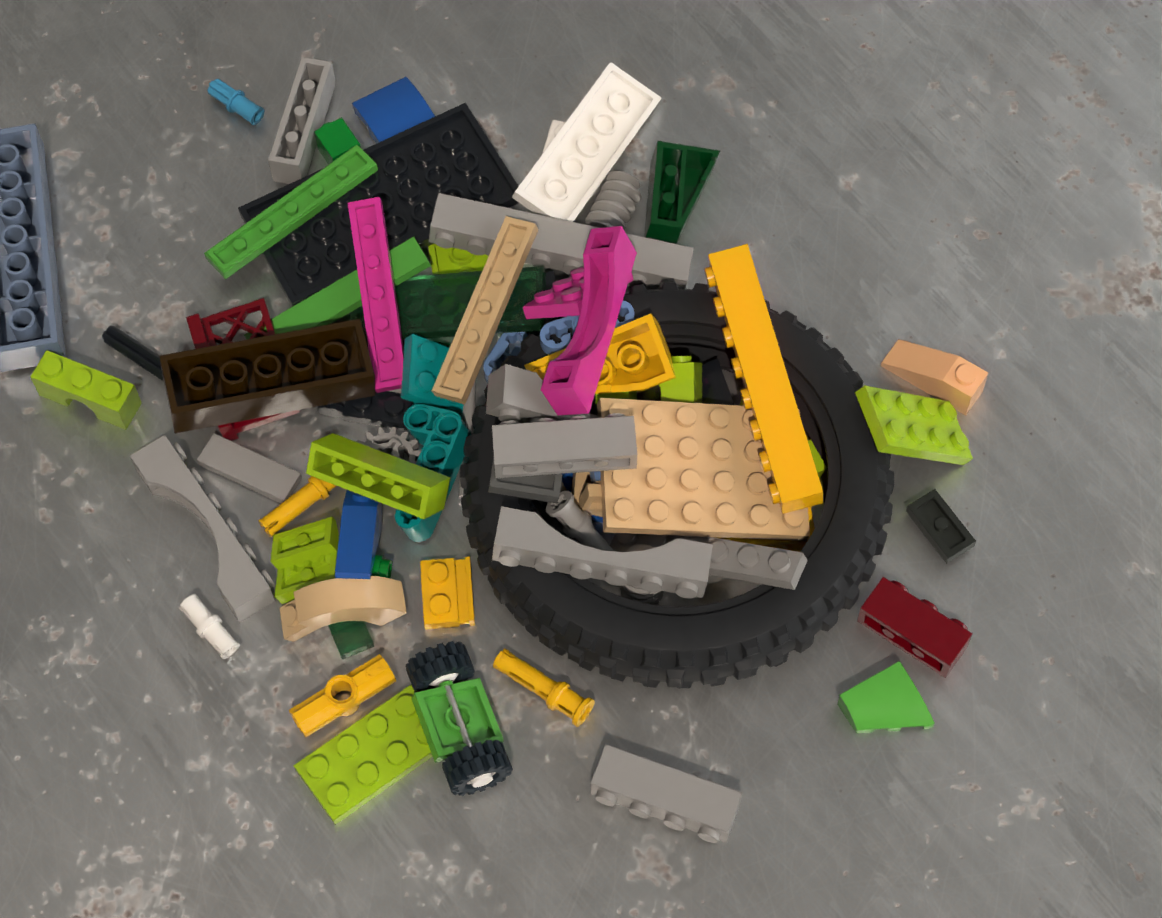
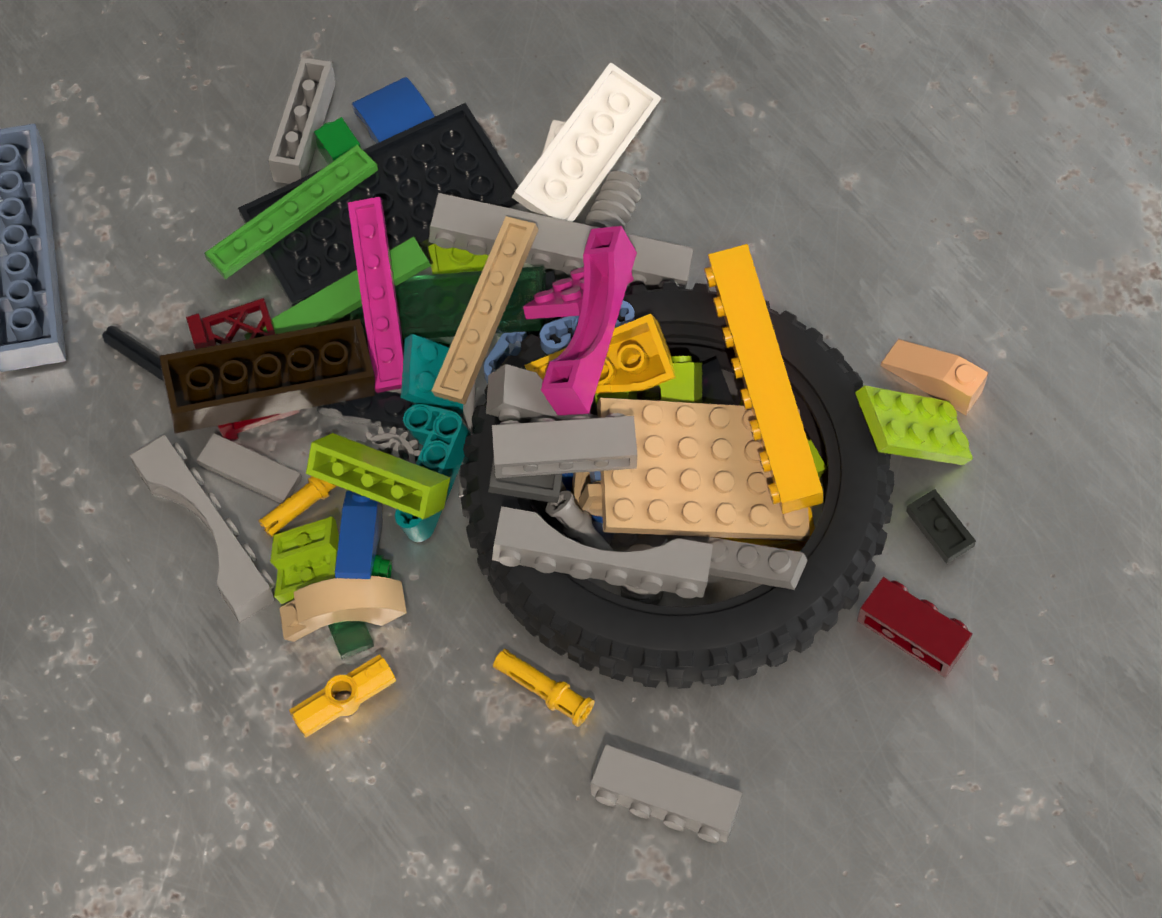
(104, 394): lime arch -> none
(209, 626): white pin -> none
(235, 101): dark azure axle -> none
(366, 757): lime plate -> none
(447, 593): yellow plate -> none
(457, 719): plate -> none
(675, 187): dark green wedge -> none
(885, 702): bright green slope -> none

